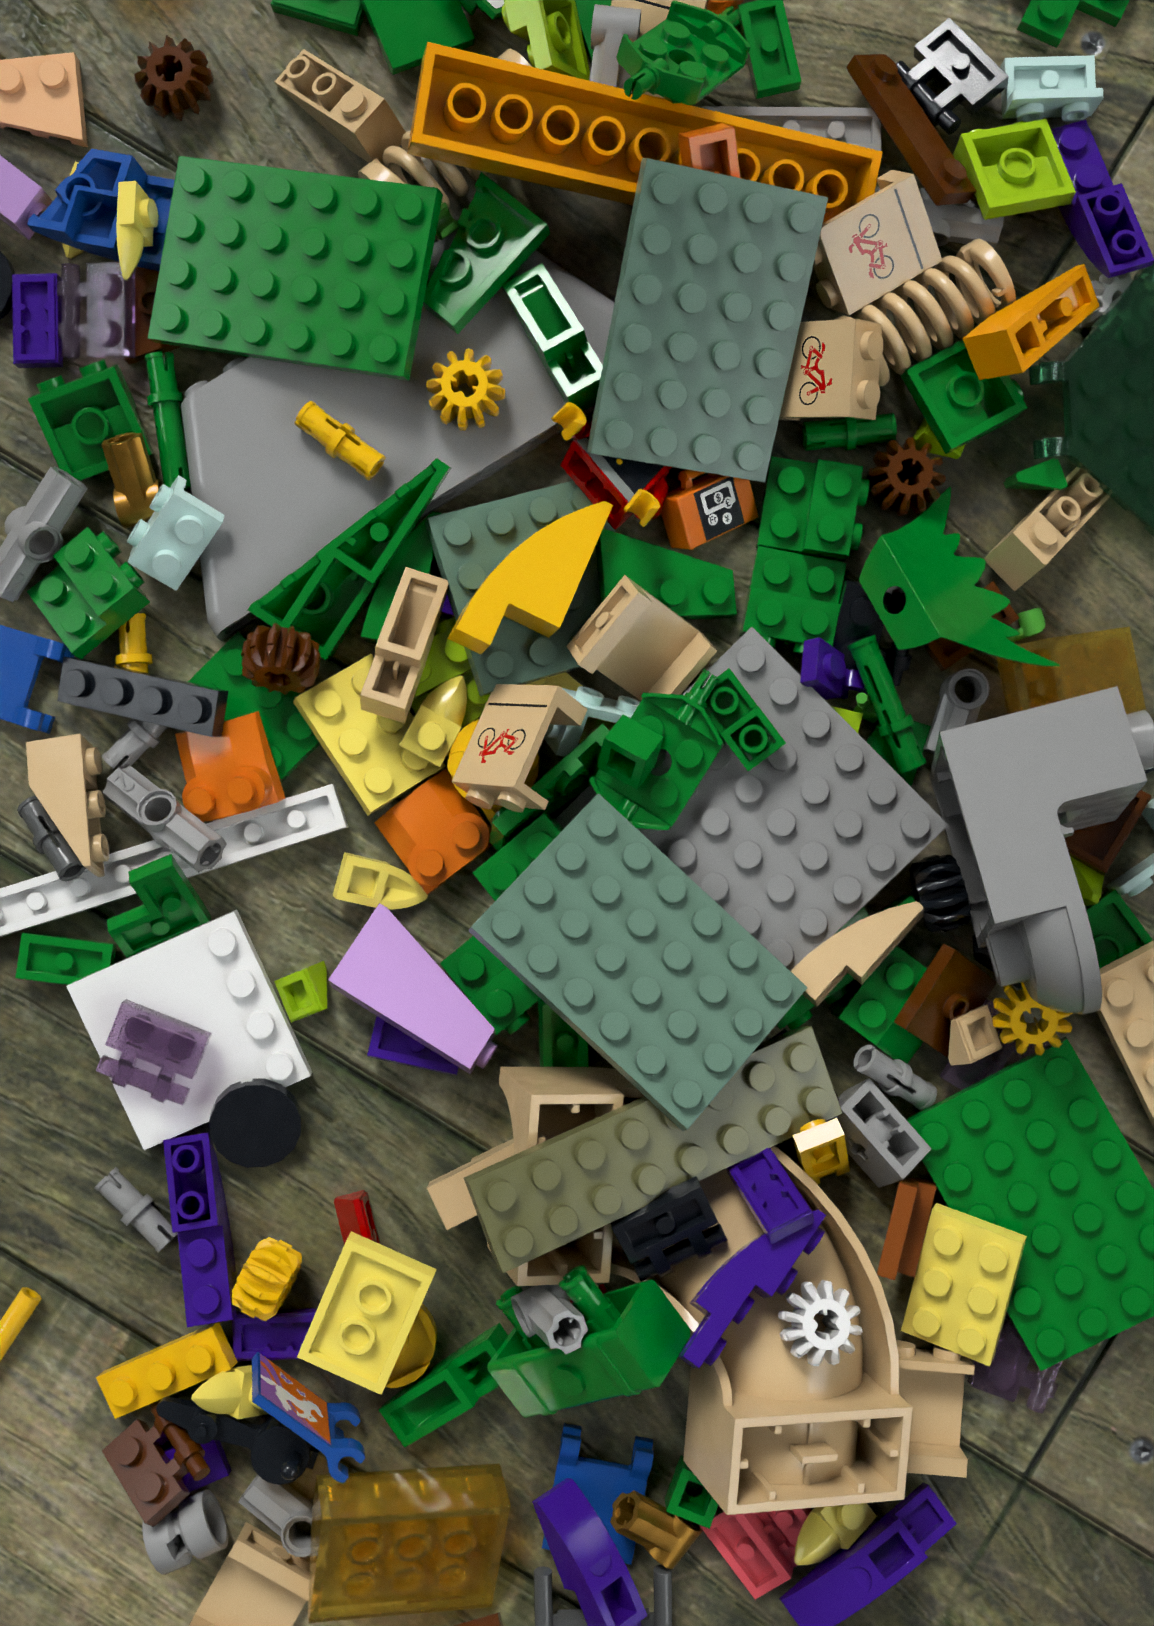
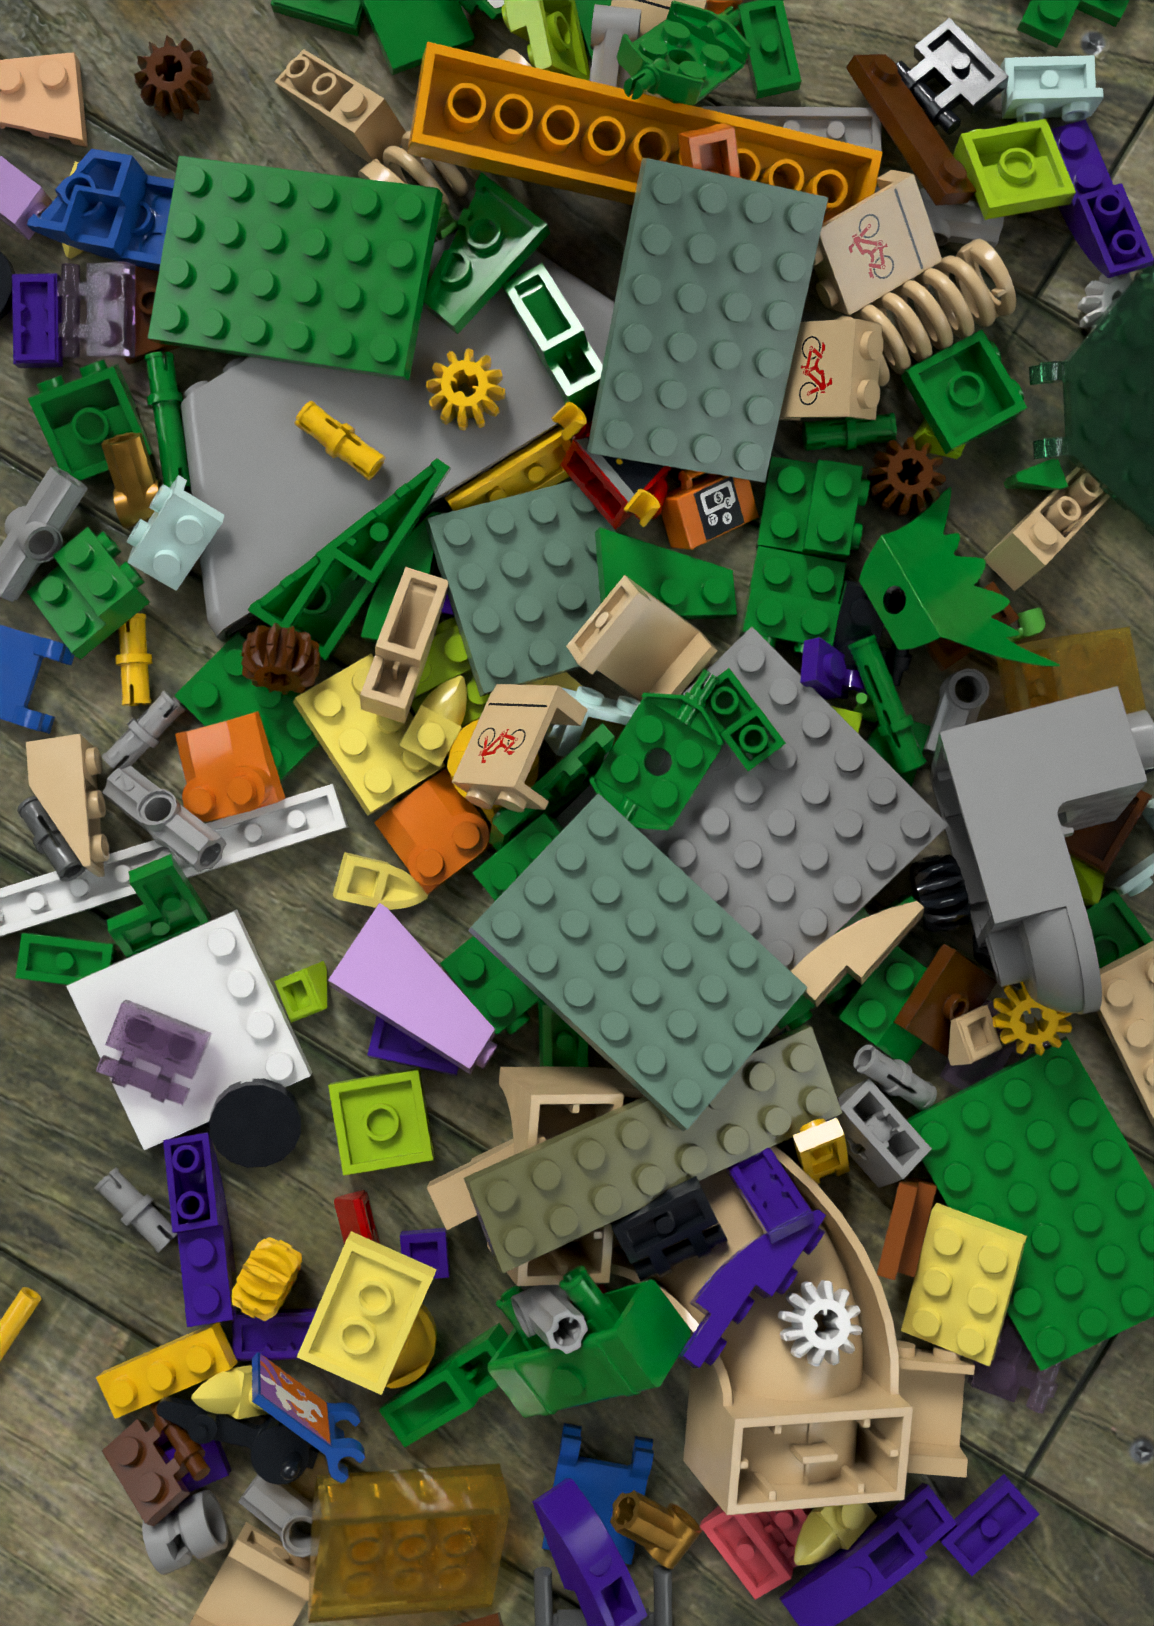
(135, 225): light yellow plate -> none
(143, 696): black plate -> none
(381, 1121): none -> lime plate
(428, 1247): none -> dark purple plate
(525, 471): none -> yellow plate
(534, 580): yellow slope -> none
(630, 751): green plate -> none
(695, 1505): green plate -> none
(989, 1525): none -> dark purple plate
(1031, 325): light orange slope -> none

